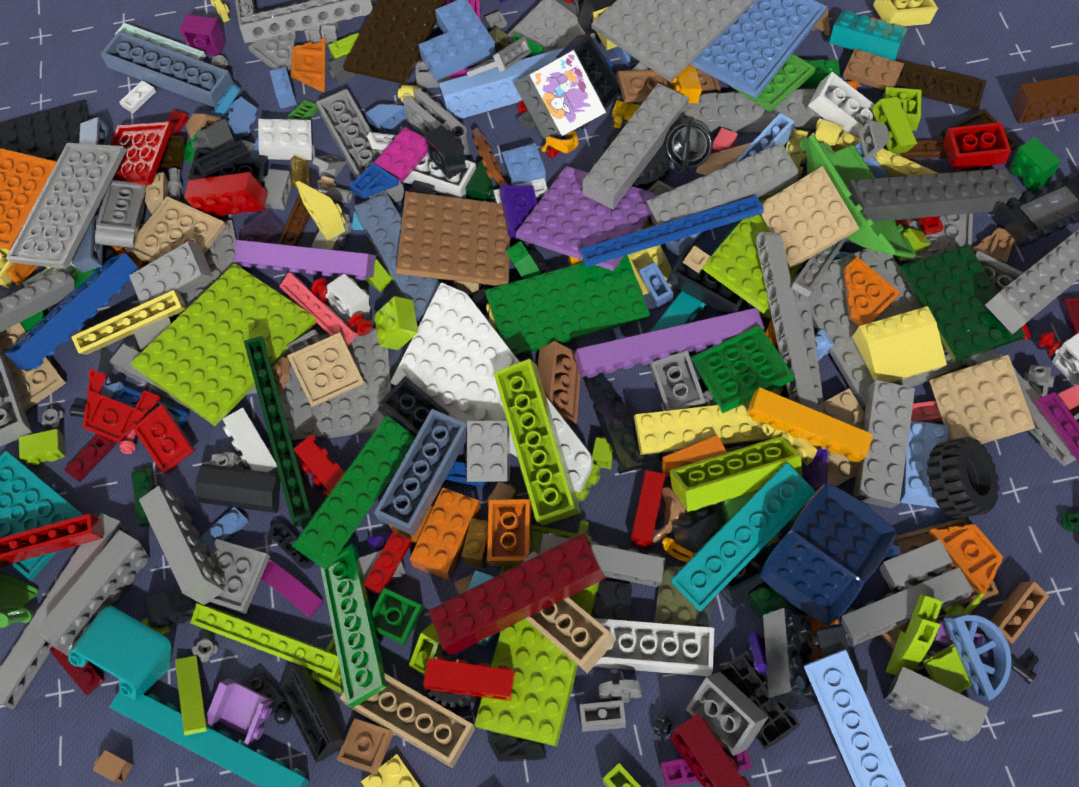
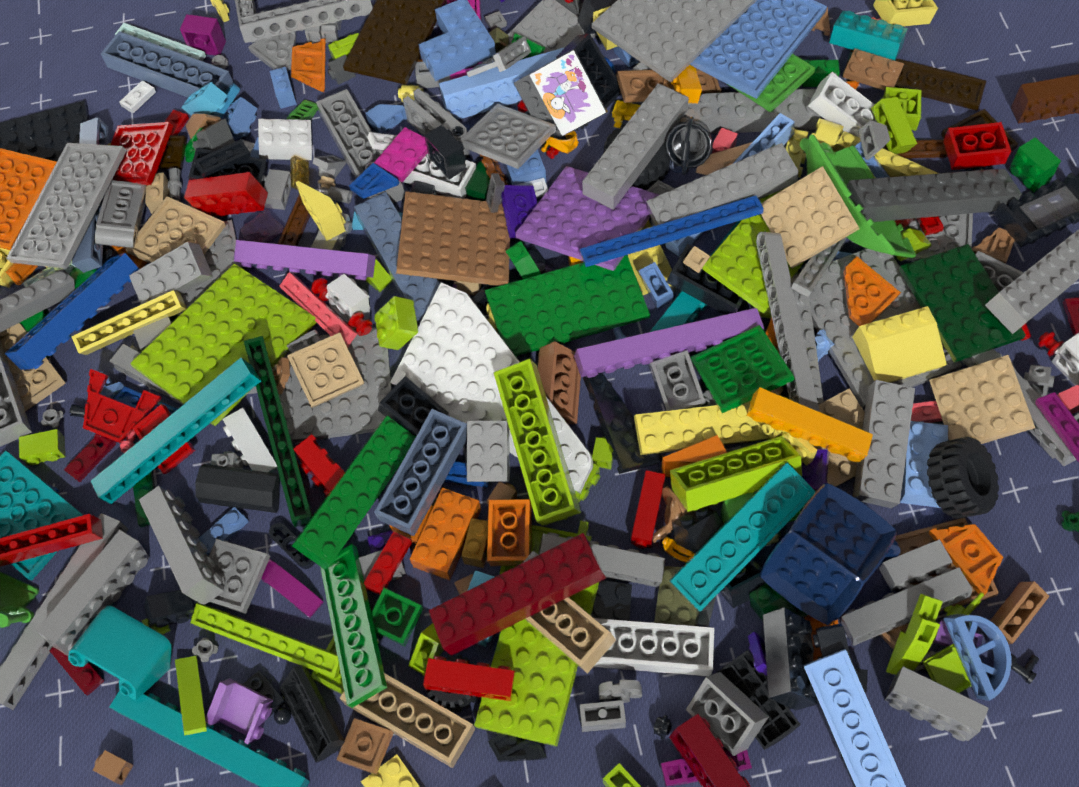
(175, 431): none -> teal brick
(205, 100): none -> medium azure brick
(494, 193): none -> flat silver plate
(507, 135): none -> light grey plate

